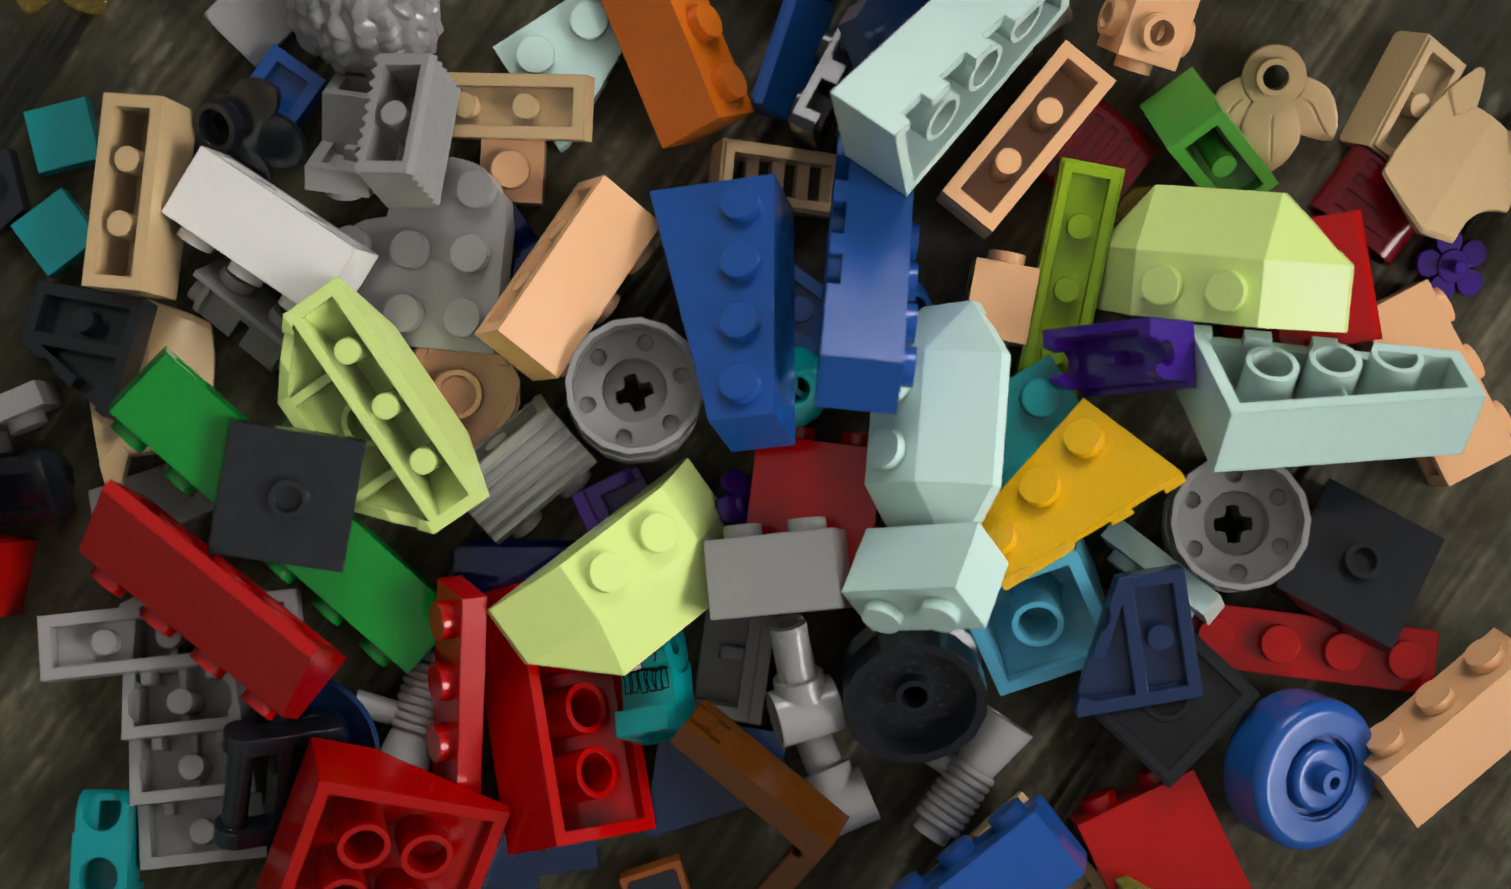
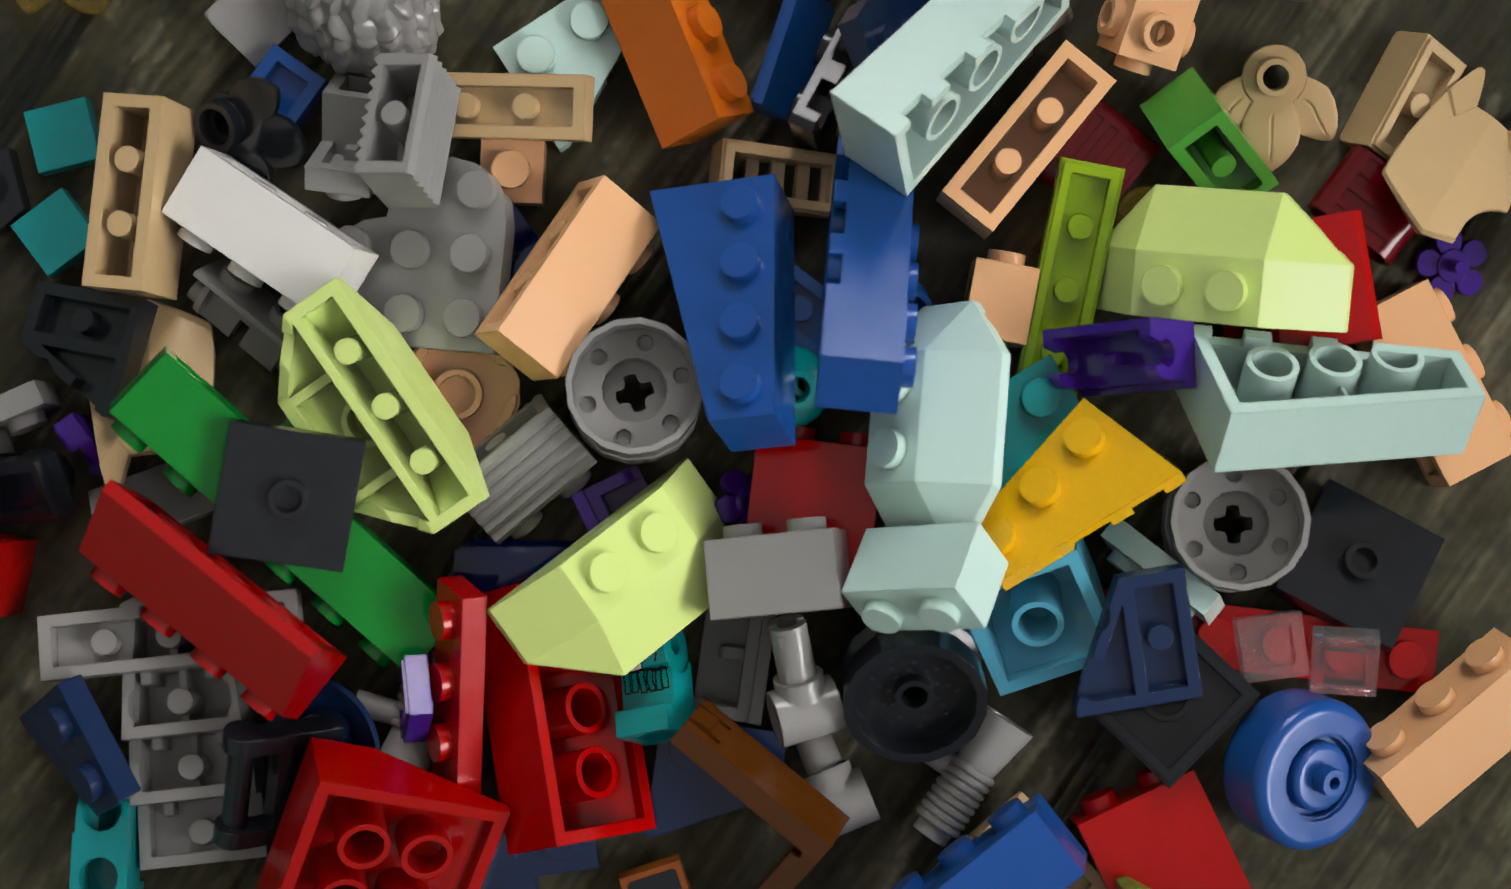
(78, 432): none -> dark purple tile
(81, 745): none -> dark blue wing
(417, 699): none -> tile
(1271, 646): none -> clear tile
(1344, 661): none -> clear tile

